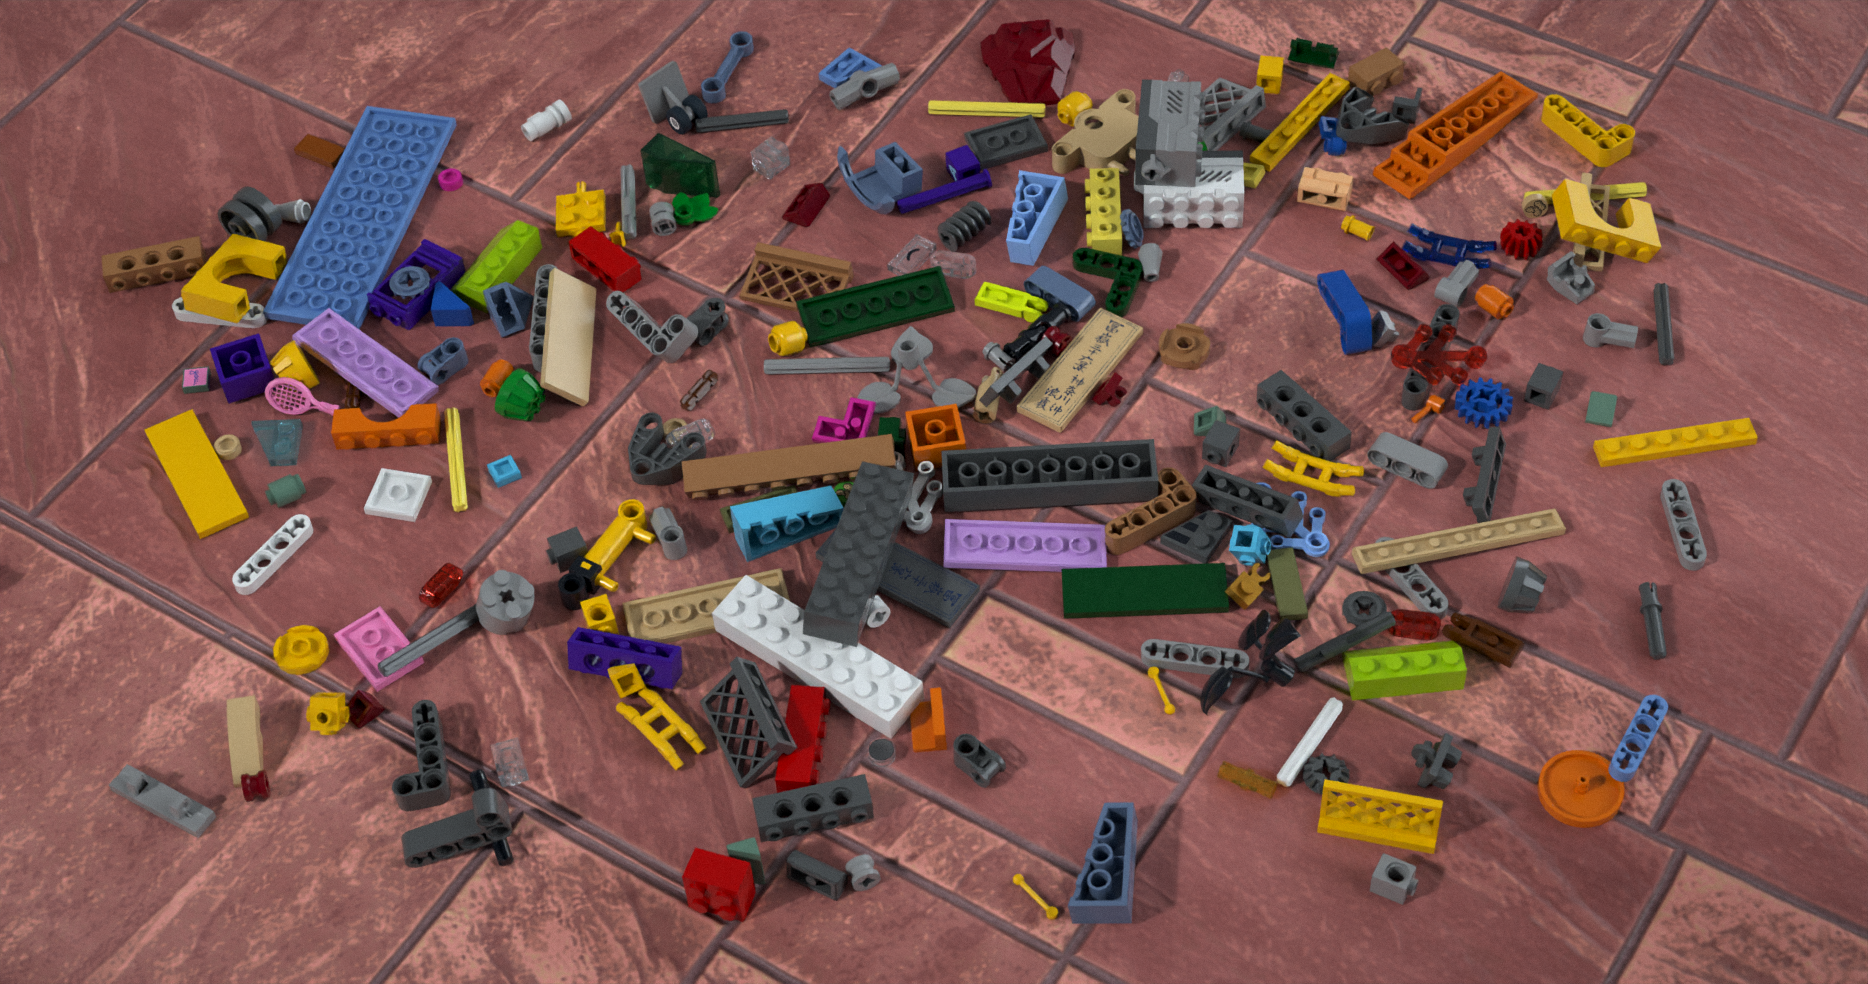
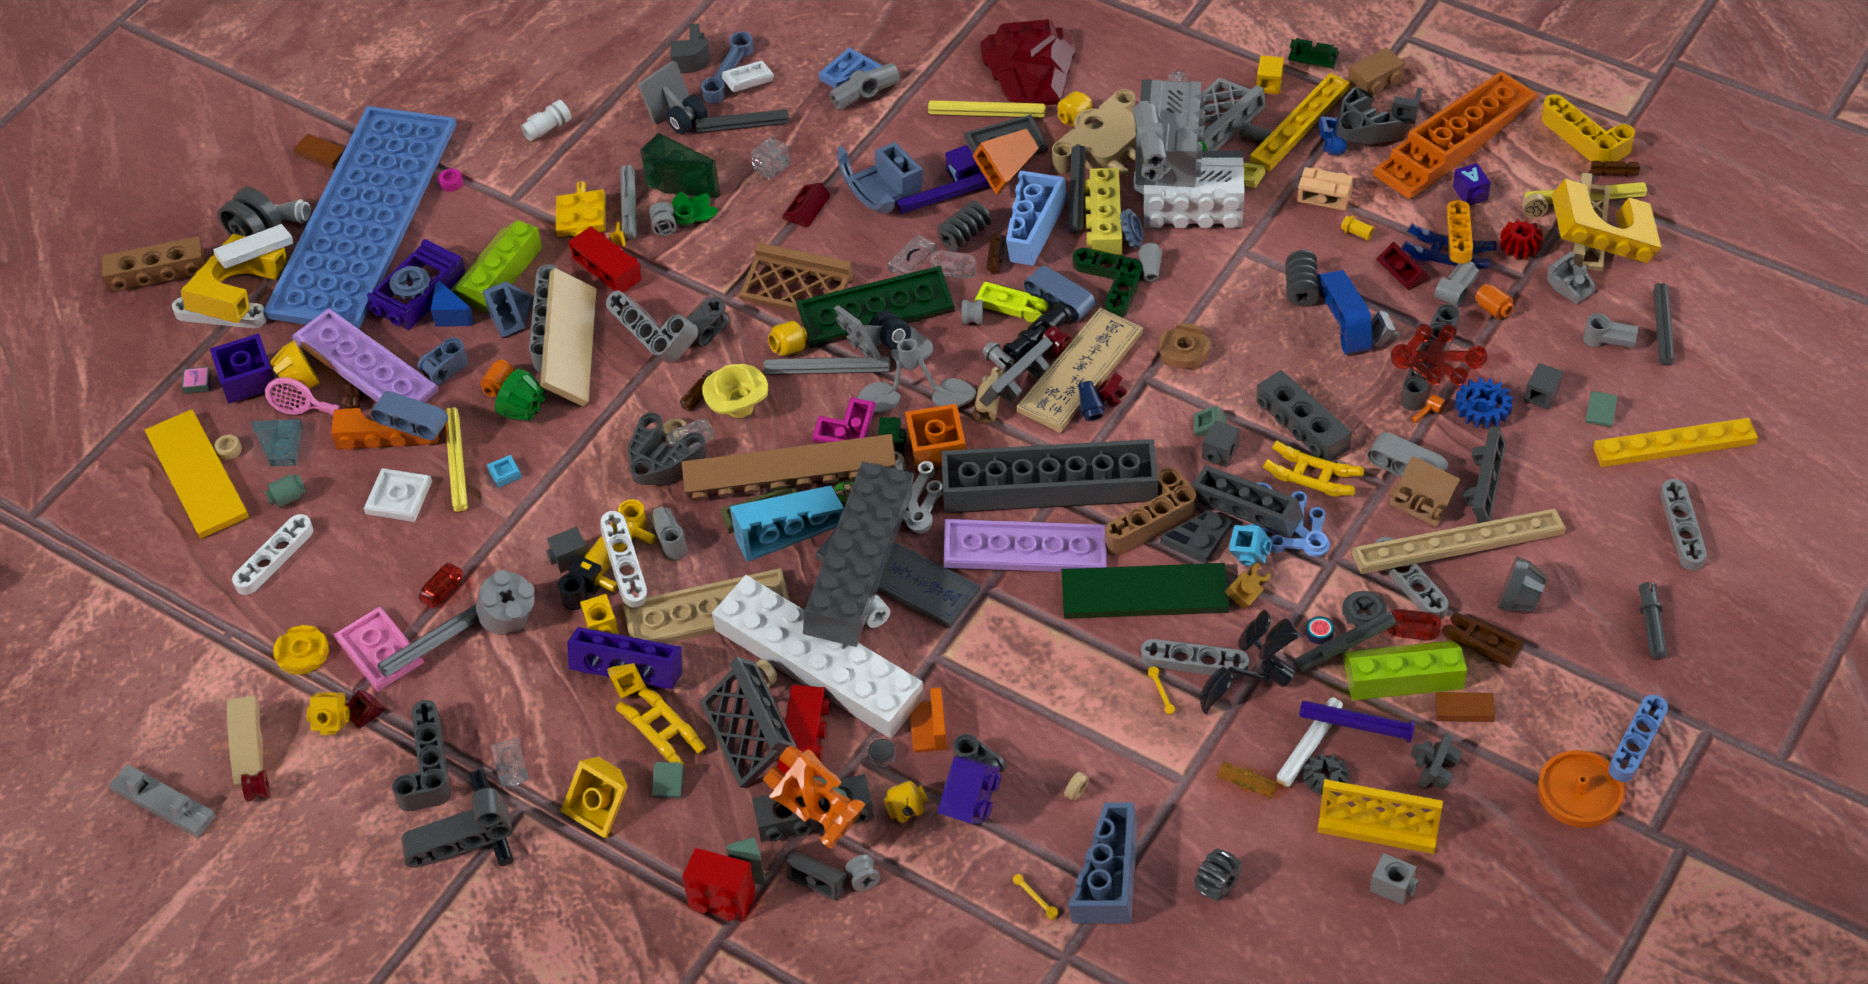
(253, 246): none -> white tile
(409, 415): none -> sand blue beam
(595, 795): none -> yellow slope
(624, 558): none -> white beam
(668, 779): none -> sand green slope
(693, 53): none -> dark grey brick
(735, 390): none -> light yellow hat
(747, 76): none -> white plate
(767, 672): none -> tan tile
(802, 782): none -> orange hips
(883, 328): none -> light grey plate
(905, 801): none -> yellow head
(969, 790): none -> dark purple brick
(972, 312): none -> light grey wheel
(995, 253): none -> reddish brown axle
(1004, 157): none -> orange slope
(1076, 786): none -> tan tile
(1077, 188): none -> dark grey axle
(1090, 402): none -> dark blue cone
(1149, 135): none -> light grey piece
(1217, 874): none -> dark grey gear
(1286, 584): olive tile -> none
(1302, 278): none -> dark grey piece
(1319, 630): none -> tile
(1357, 720): none -> dark purple axle
(1424, 491): none -> medium nougat hinge
(1459, 231): none -> light orange beam
(1464, 707): none -> dark orange tile
(1471, 184): none -> dark purple brick
(1616, 168): none -> reddish brown axle

